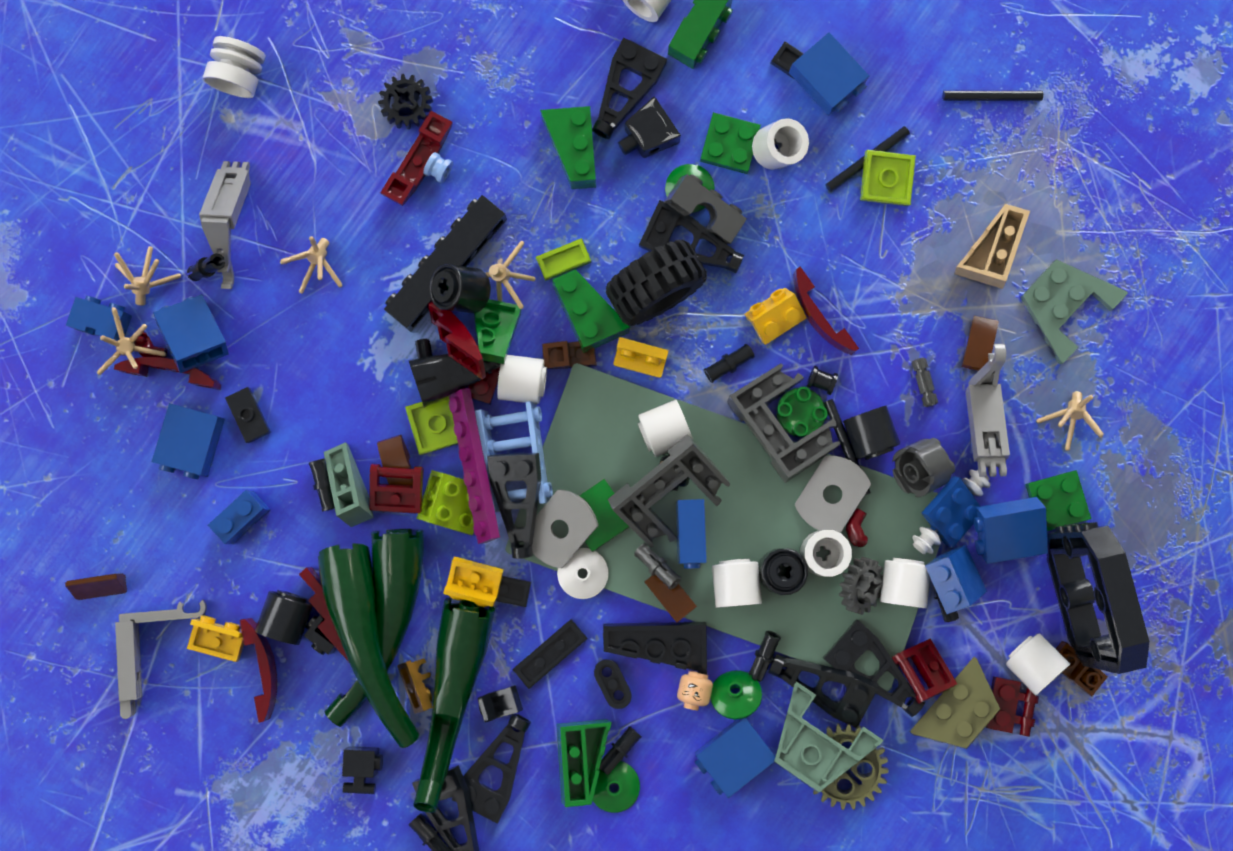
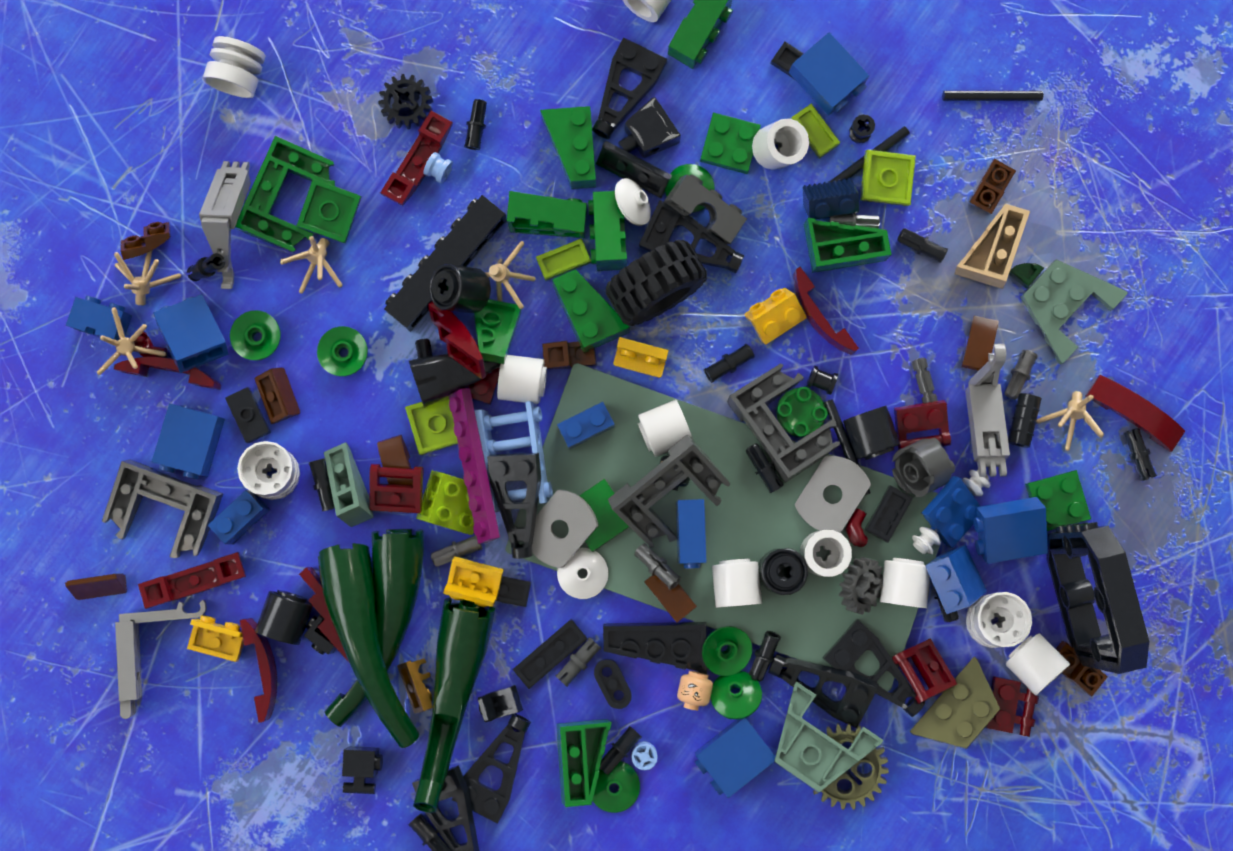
(139, 480): none -> dark grey wedge
(154, 235): none -> reddish brown slope
(192, 580): none -> dark red slope
(243, 334): none -> green dish
(255, 214): none -> green wedge
(259, 460): none -> white wheel
(277, 395): none -> reddish brown slope
(329, 211): none -> green plate
(333, 342): none -> green dish
(456, 549): none -> flat silver axle
(476, 125): none -> black axle
(546, 215): none -> green wedge
(578, 662): none -> dark grey pin
(586, 425): none -> blue brick
(608, 232): none -> green wedge
(631, 167): none -> black tile
(632, 202): none -> white dish
(643, 760): none -> light blue wheel
(734, 657): none -> green dish
(764, 468): none -> black axle
(820, 135): none -> lime tile
(830, 199): none -> dark blue brick
(844, 246): none -> green wedge
(860, 220): none -> flat silver axle
(861, 121): none -> black bush
(888, 513): none -> black plate
(922, 245): none -> black axle
(922, 418): none -> dark red plate
(992, 186): none -> reddish brown slope
(1013, 617): none -> white wheel
(1020, 373): none -> flat silver axle
(1024, 420): none -> black axle
(1026, 273): none -> dark green tile
(1137, 411): none -> dark red slope
(1140, 454): none -> black pin

